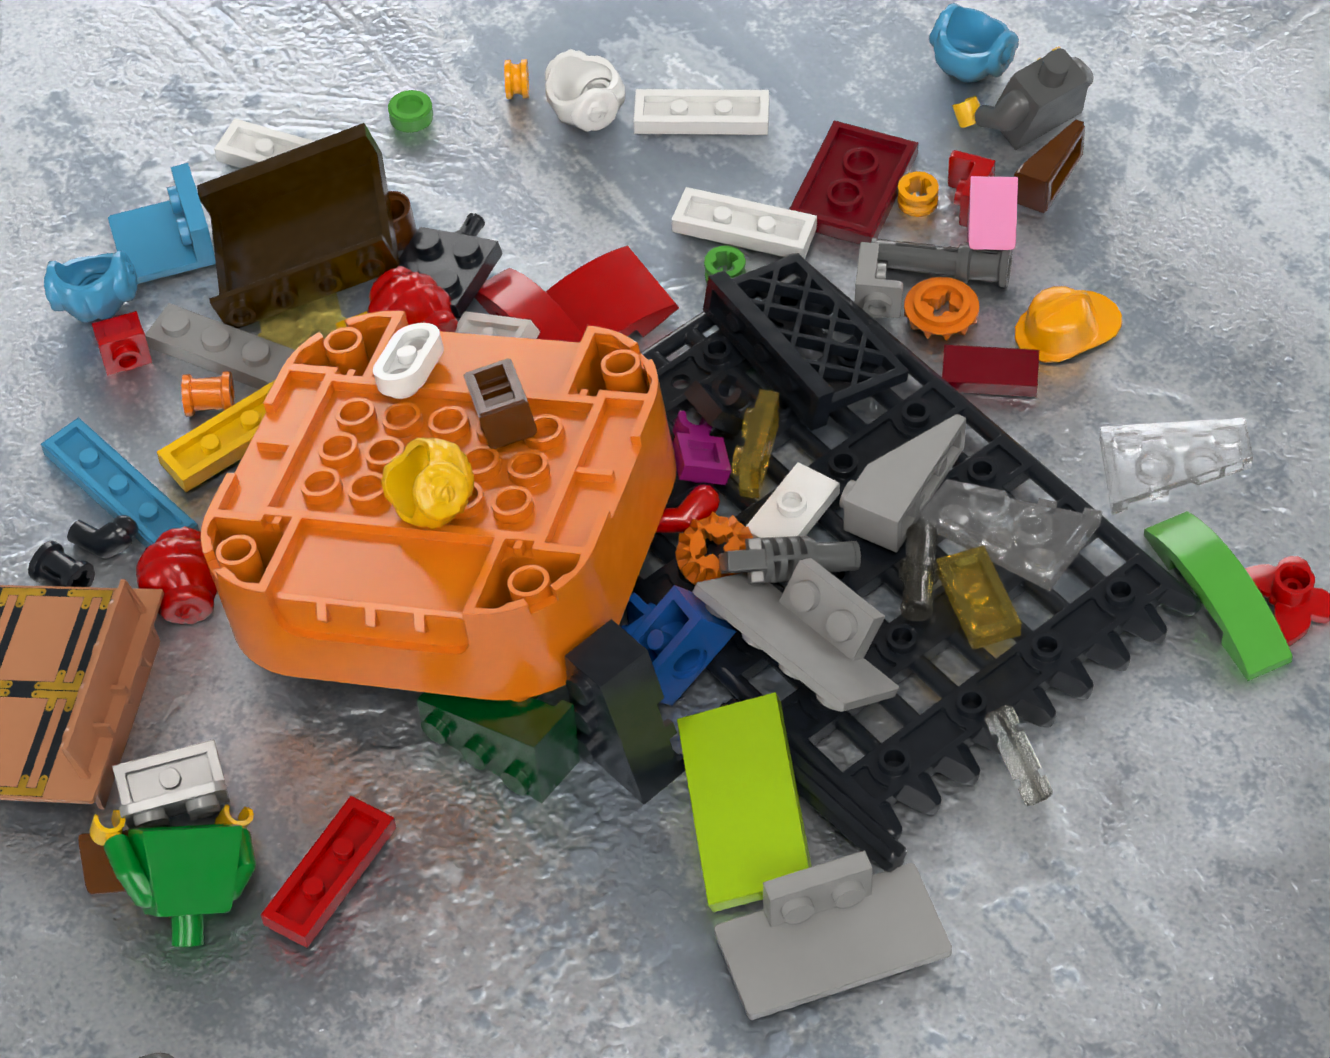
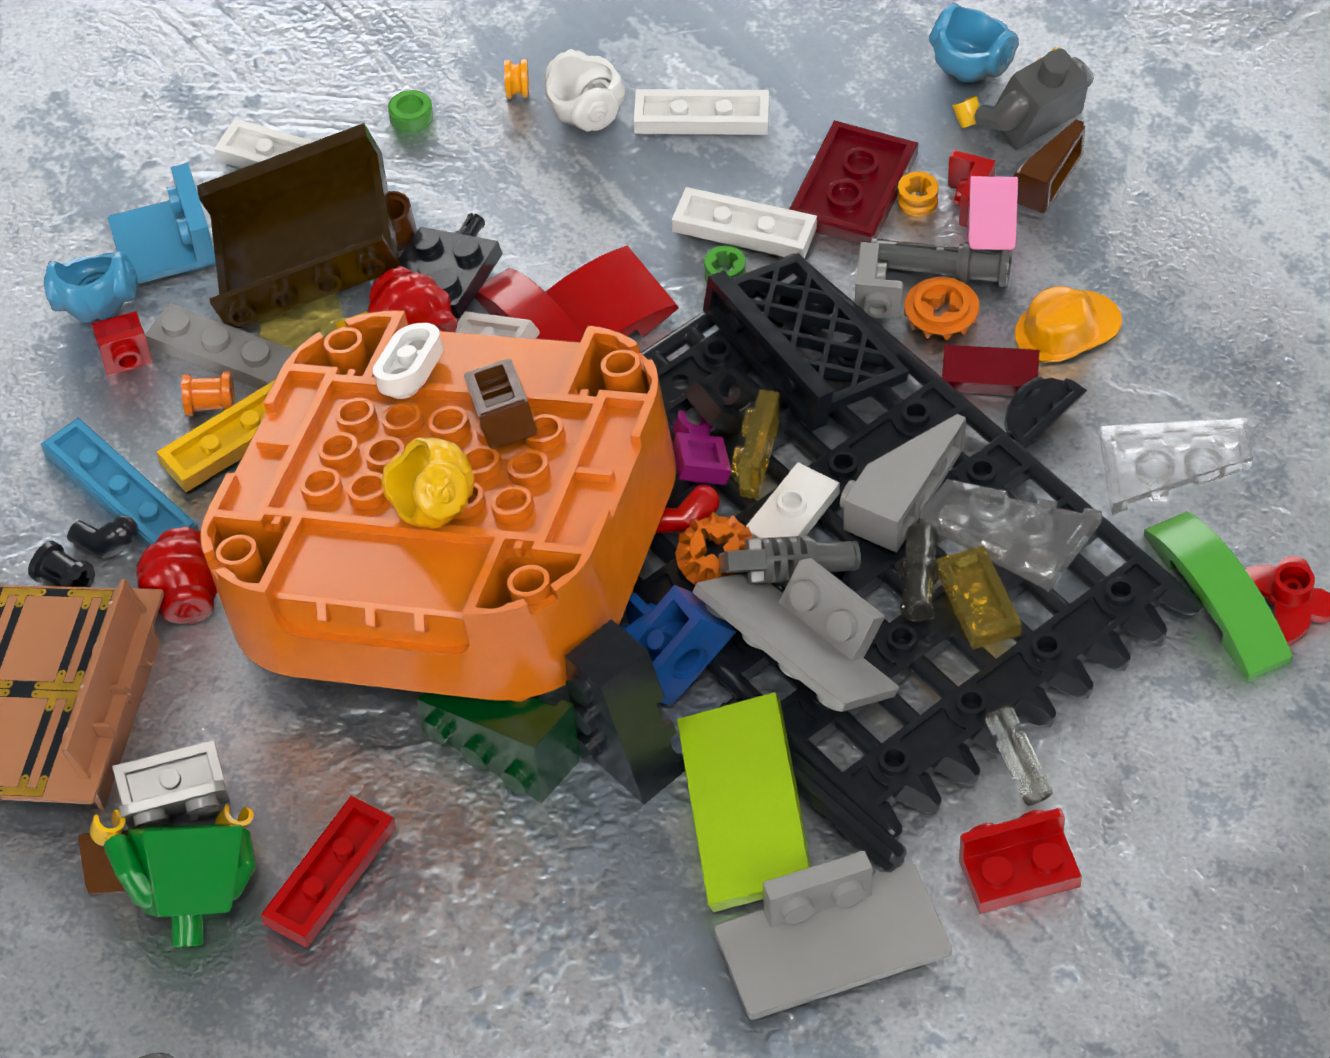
(1018, 860): none -> red bracket
(1039, 406): none -> black plate

